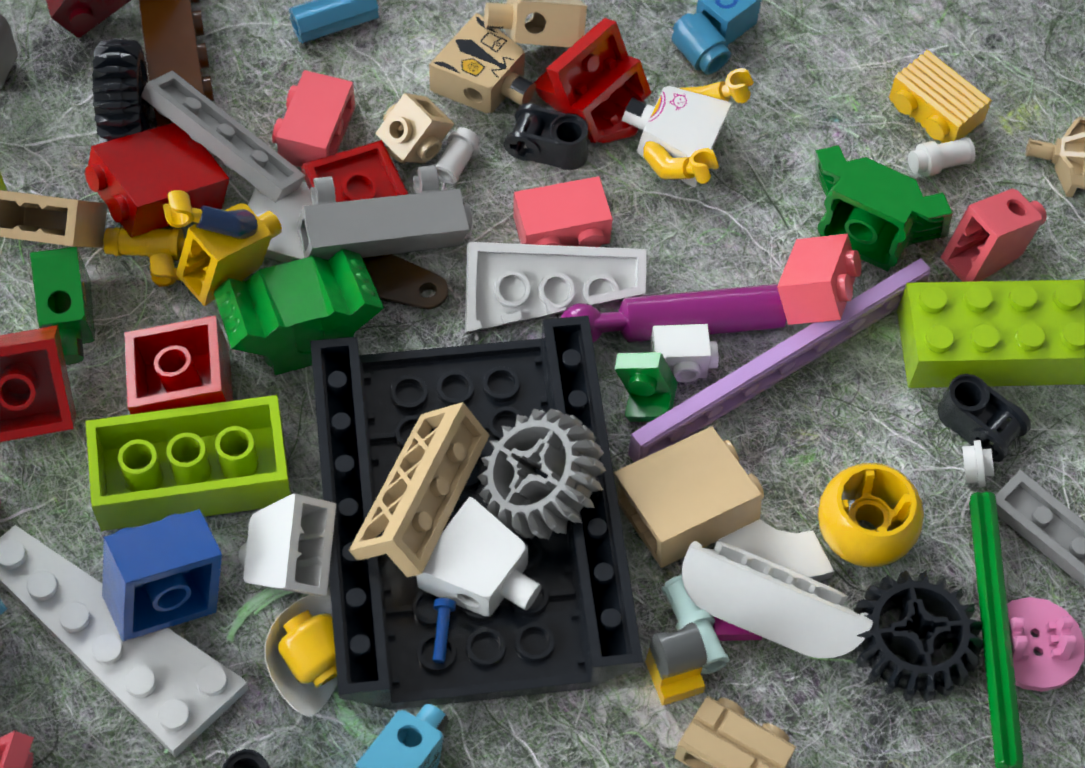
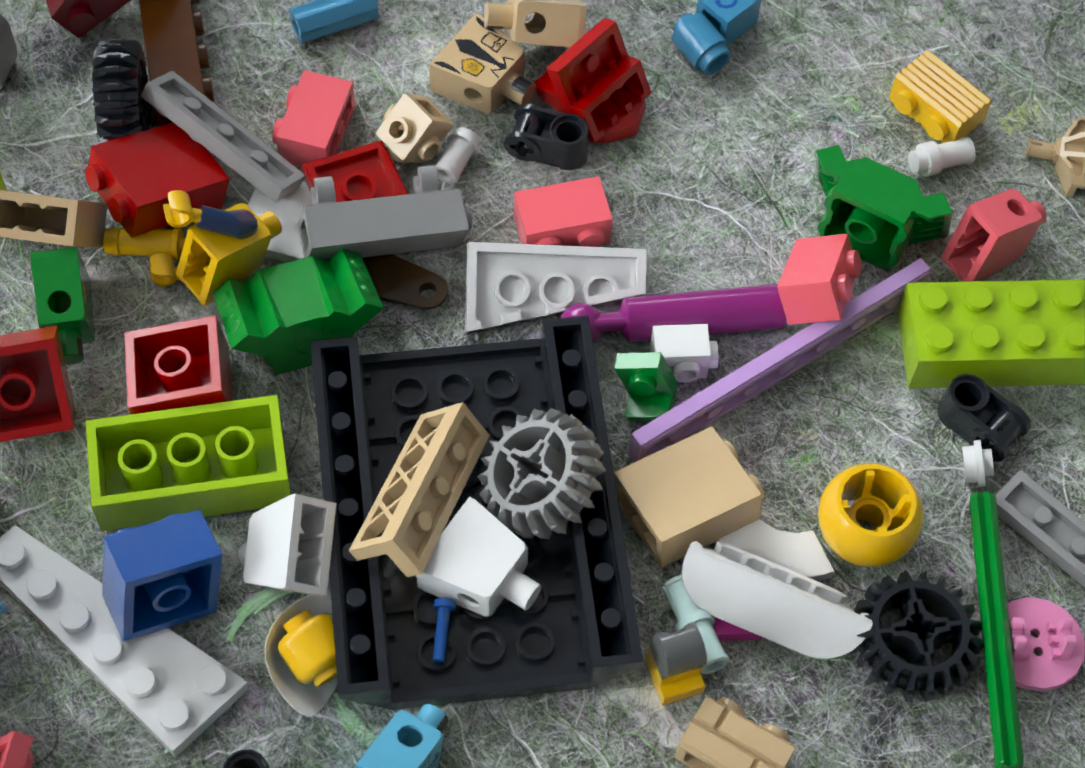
(686, 126): torso -> none

